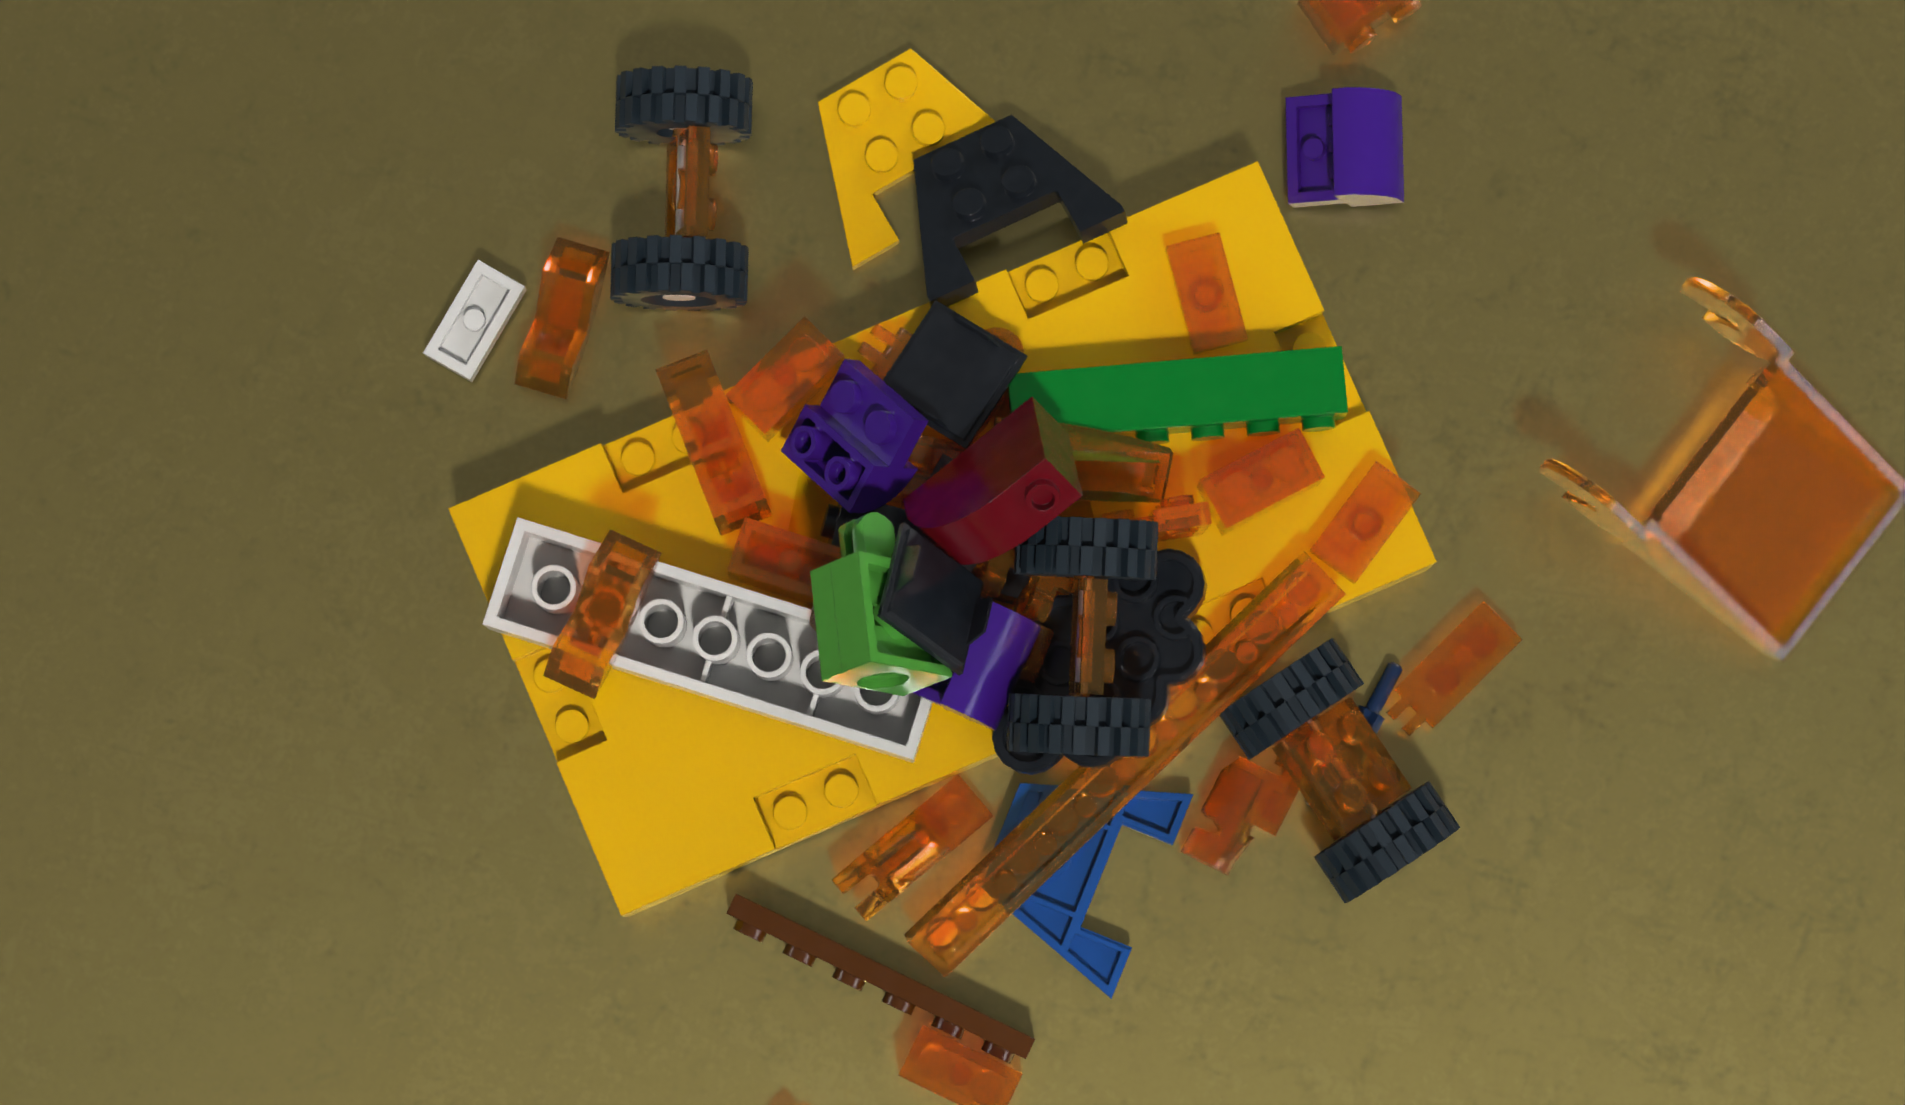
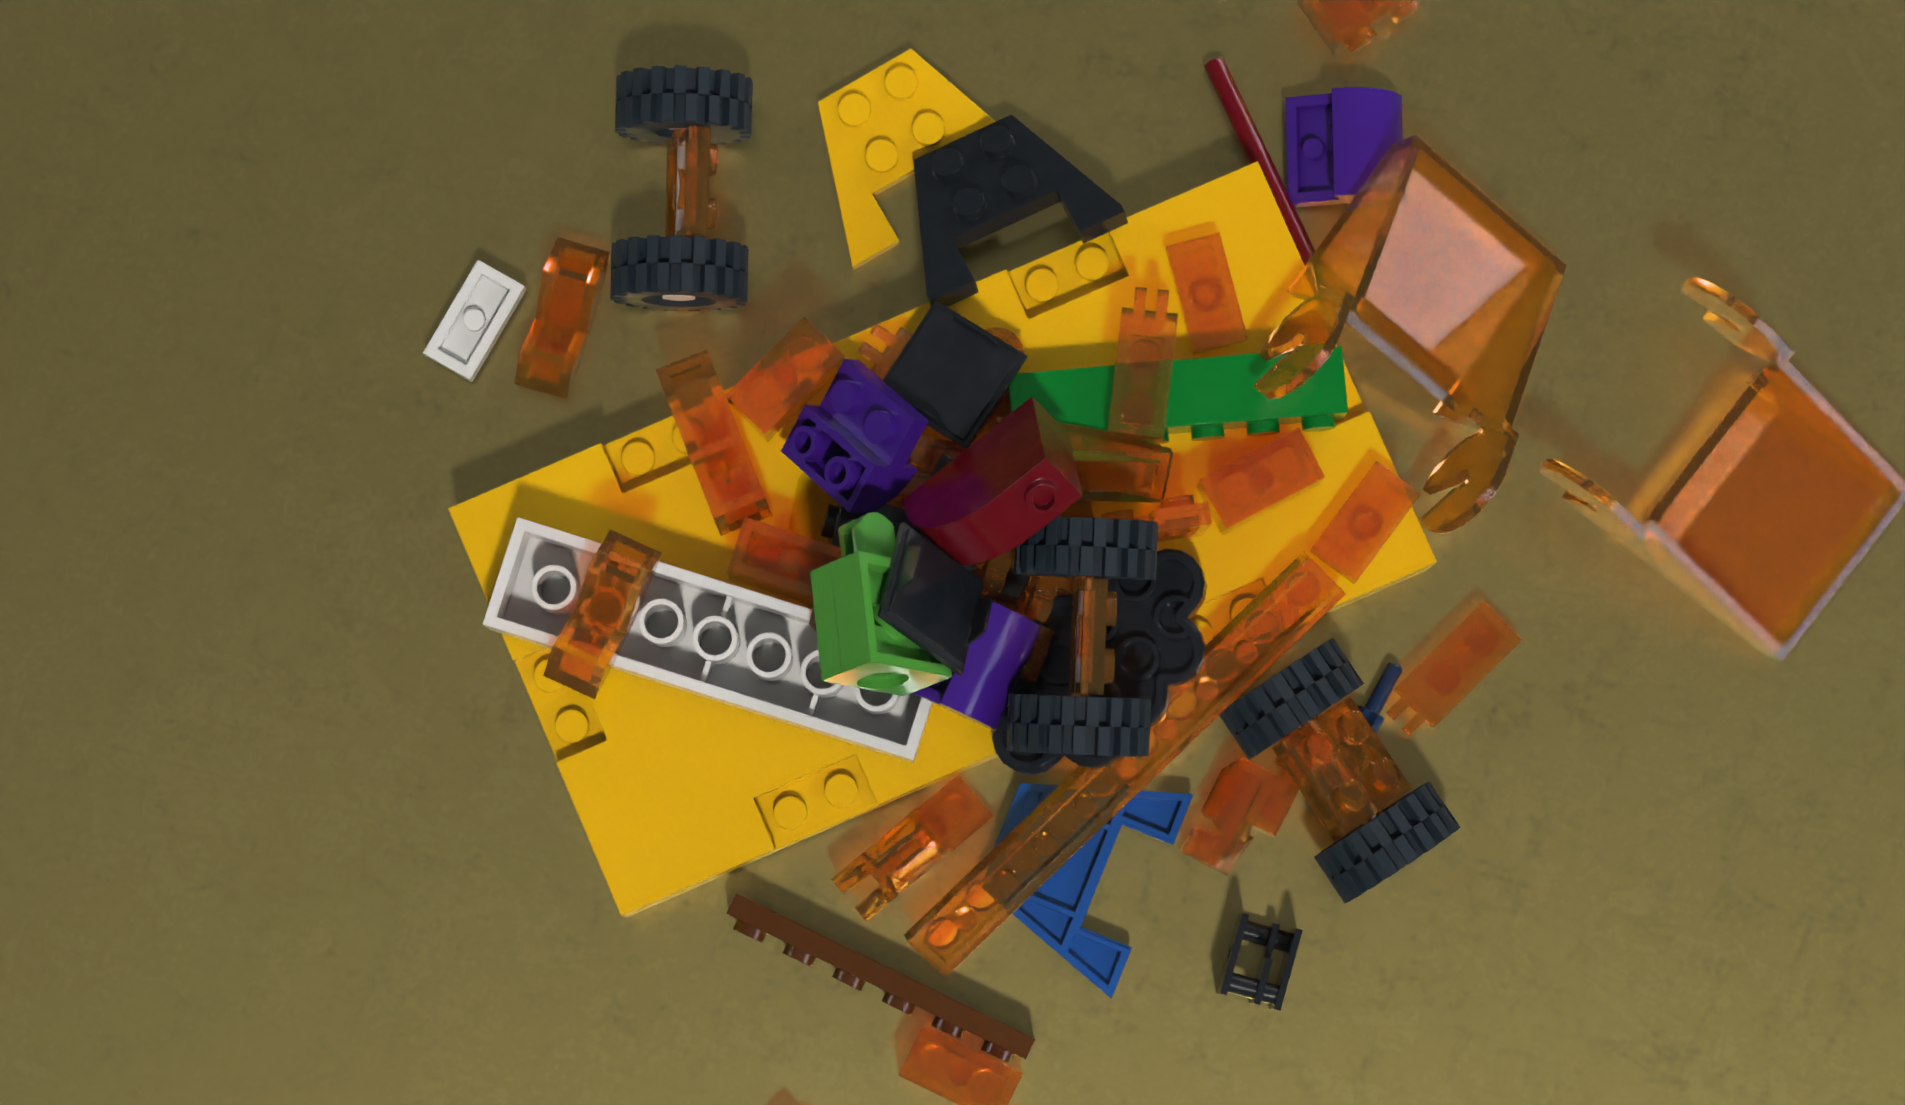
(1143, 369): none -> clear orange hinge
(1256, 150): none -> dark red piece
(1271, 938): none -> black piece
(1441, 292): none -> clear orange piece

